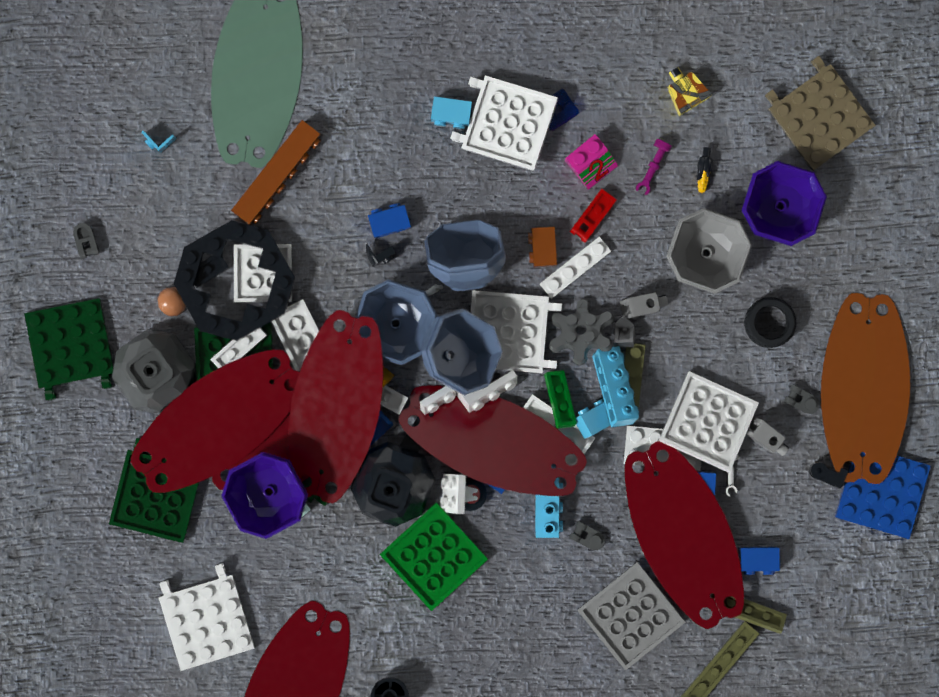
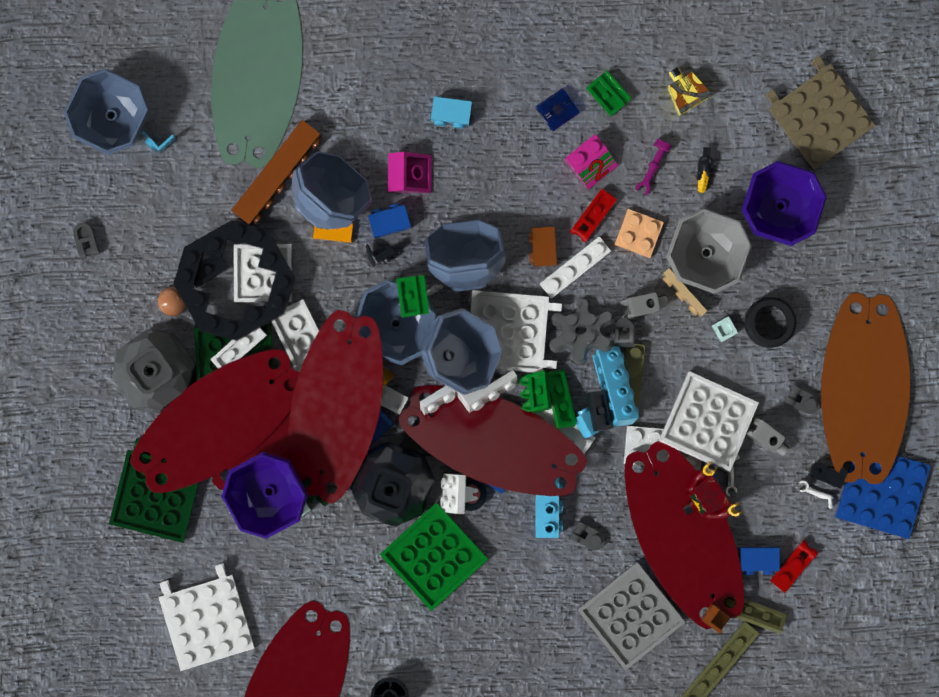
(69, 345): dark green plate -> none
(94, 100): none -> sand blue rock
(329, 191): none -> sand blue rock
(338, 234): none -> light orange tile
(409, 172): none -> dark pink slope
(412, 296): none -> green plate
(508, 122): white plate -> none
(537, 392): none -> green plate
(599, 410): none -> black plate
(608, 93): none -> green plate
(639, 233): none -> light nougat plate
(683, 293): none -> tan plate
(708, 497): none -> dark red torso
(715, 618): none -> dark orange panel
(724, 329): none -> light aqua plate
(793, 566): none -> red plate
(817, 493): none -> white piece

